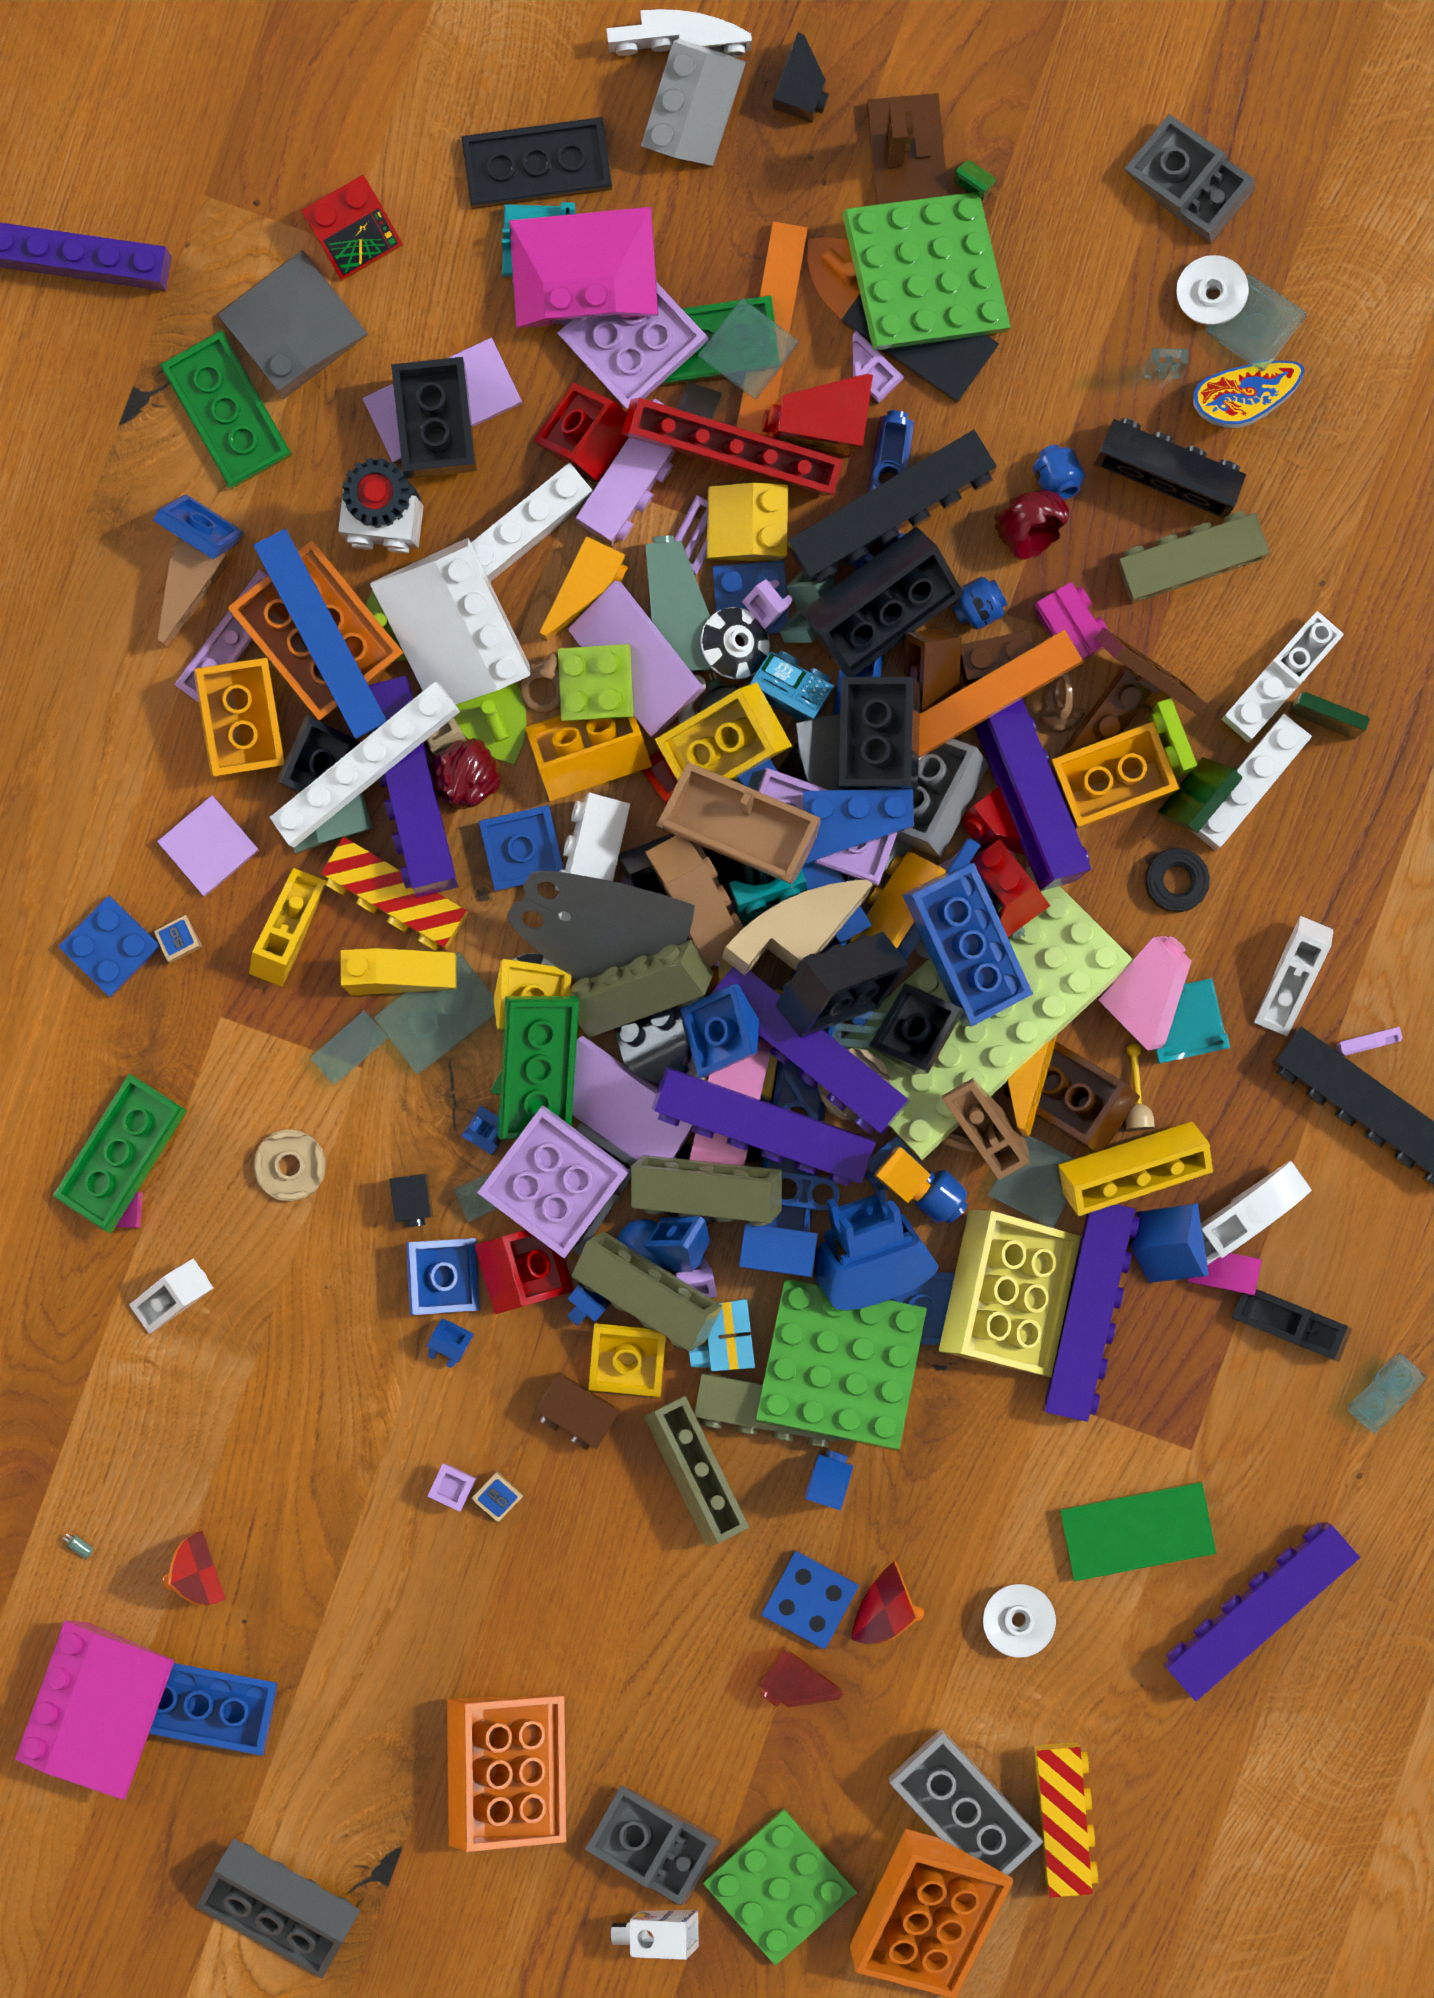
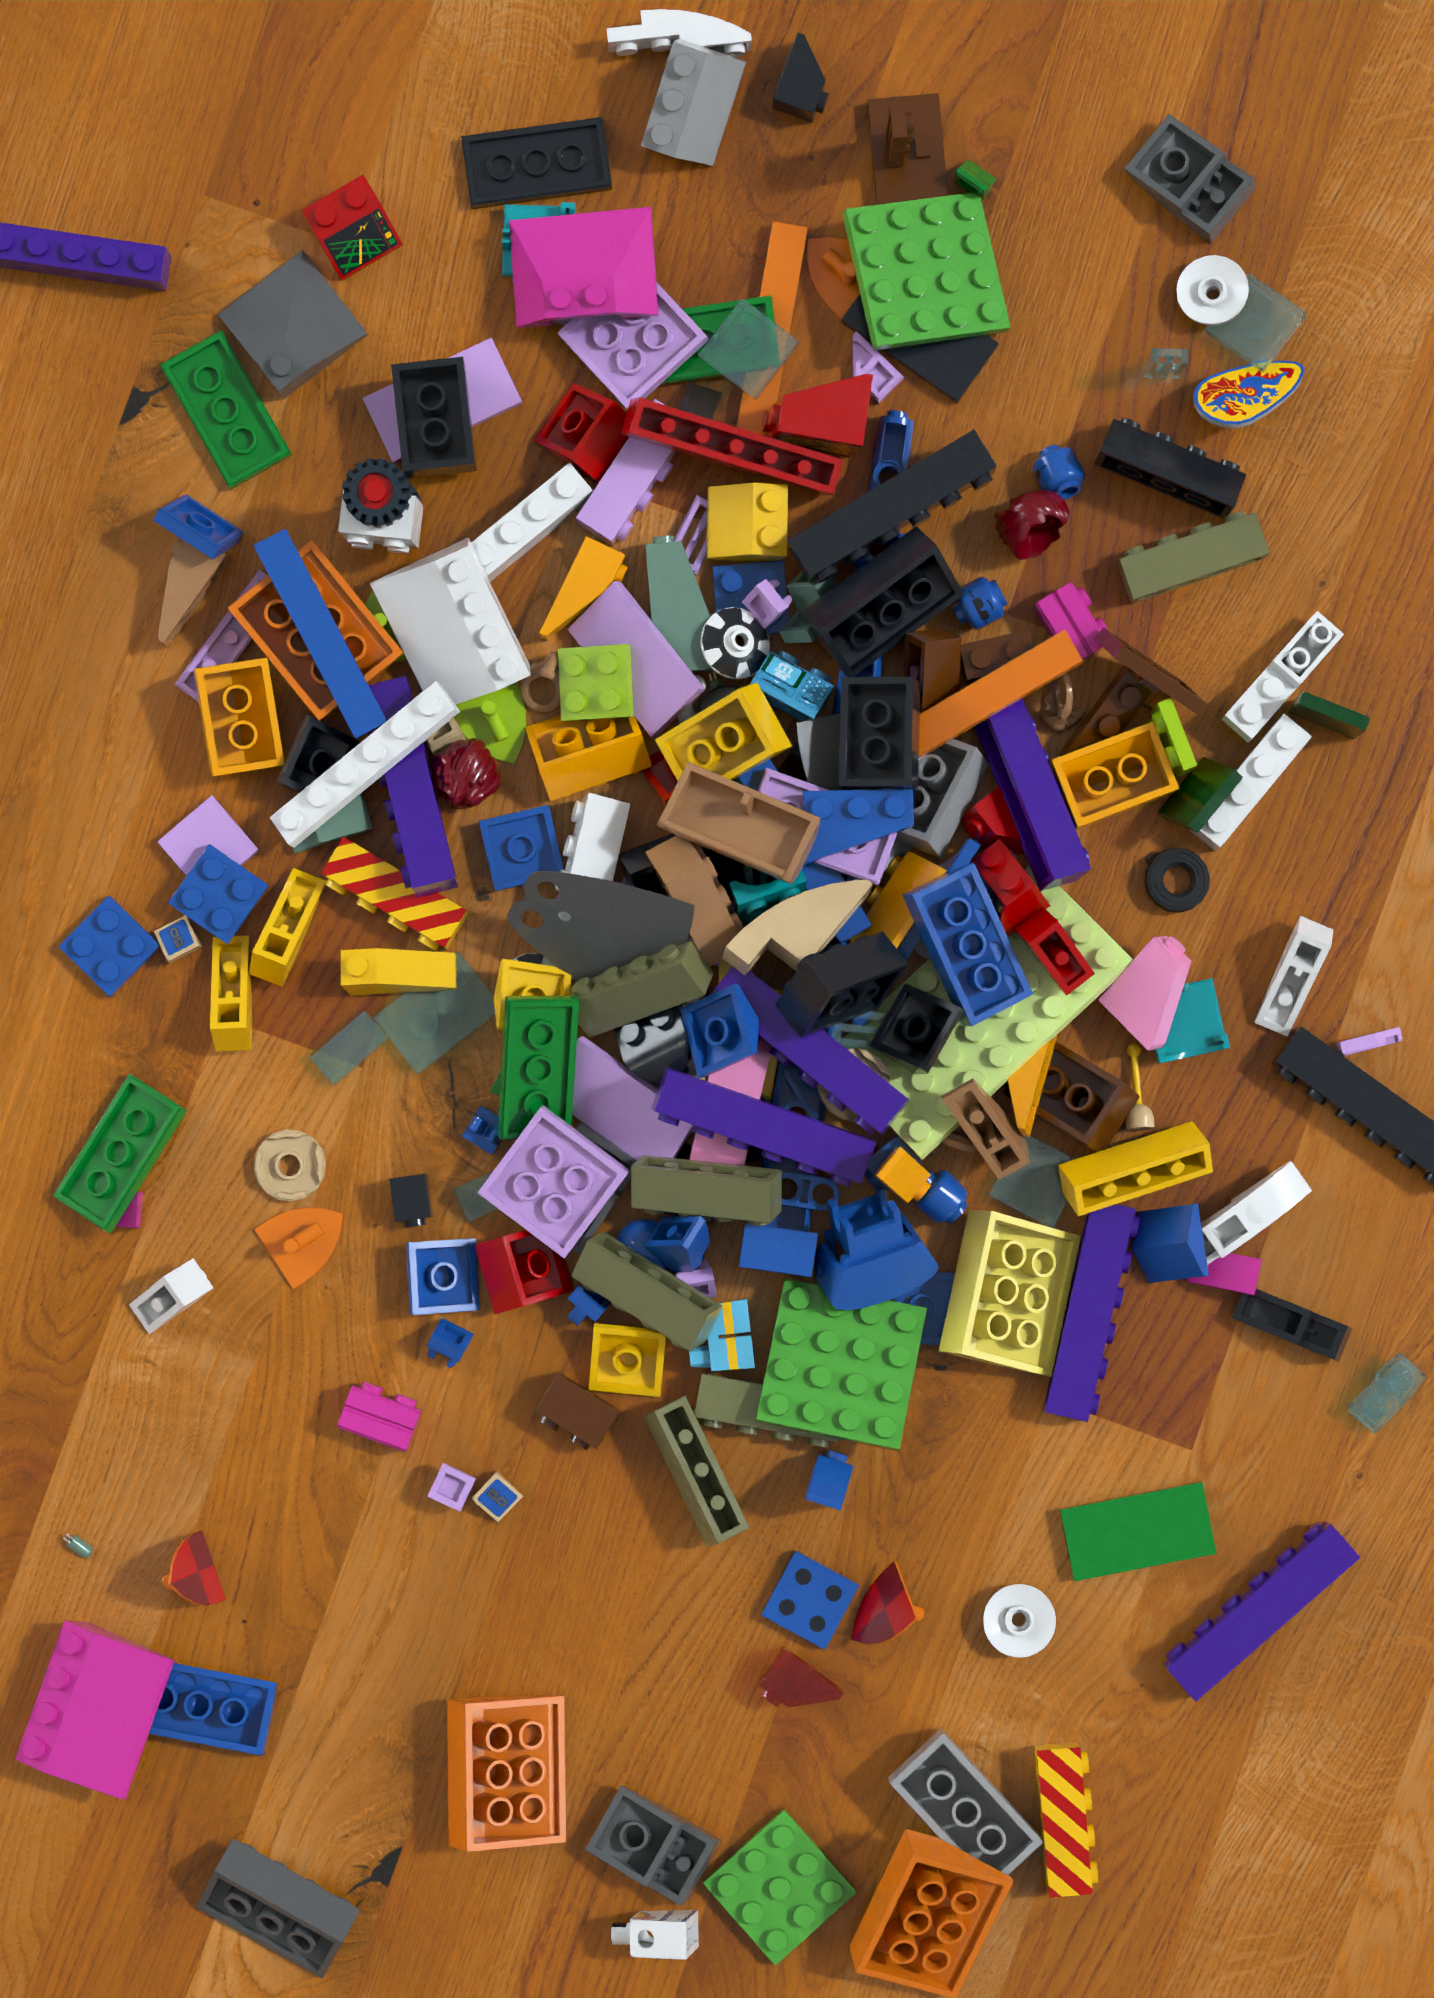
(218, 894): none -> blue plate
(231, 995): none -> yellow slope
(301, 1241): none -> orange shield
(380, 1416): none -> dark pink brick
(1054, 950): none -> red slope

